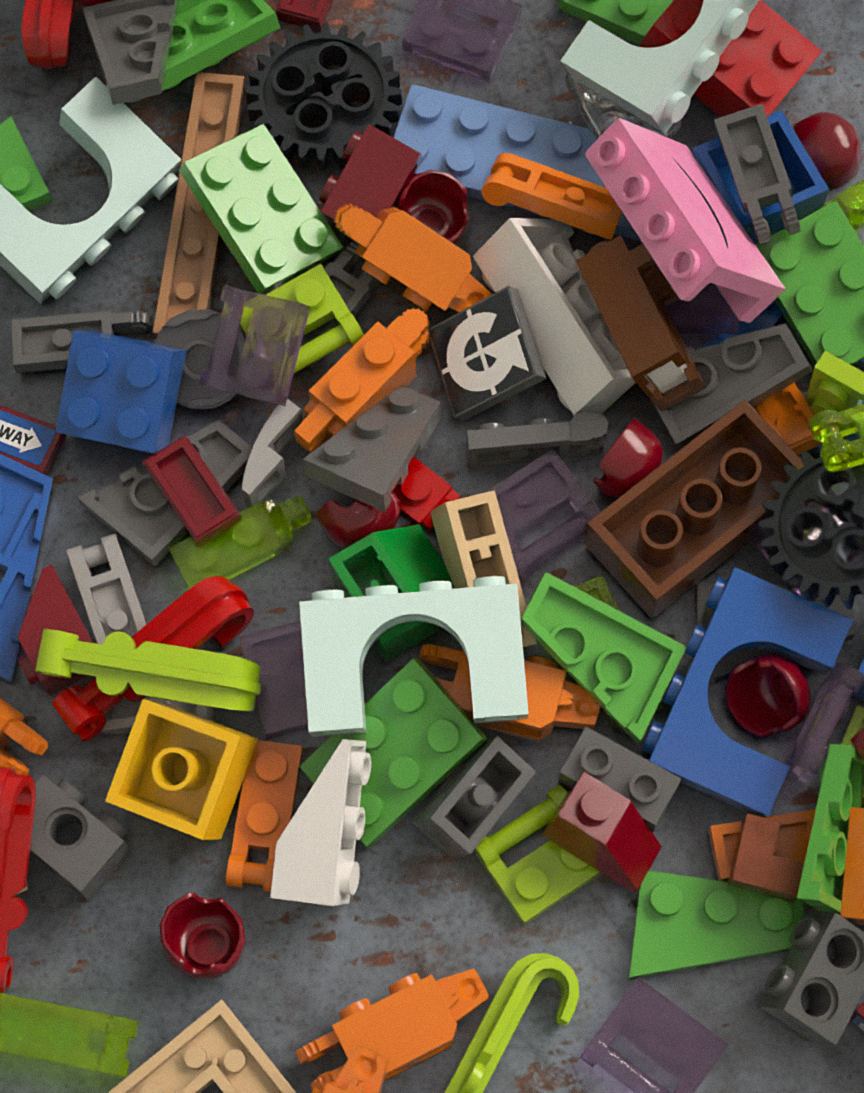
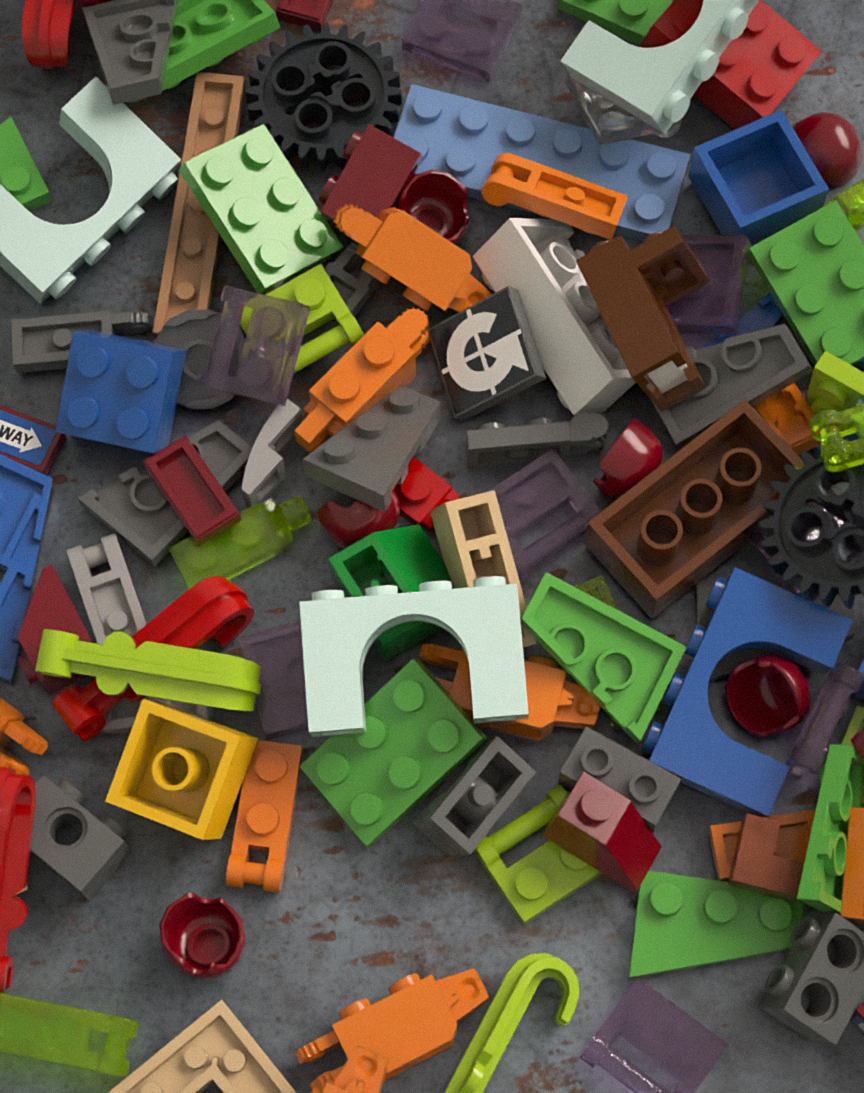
(319, 843): white slope -> none
(682, 218): bright pink panel -> none
(756, 168): dark grey hinge -> none

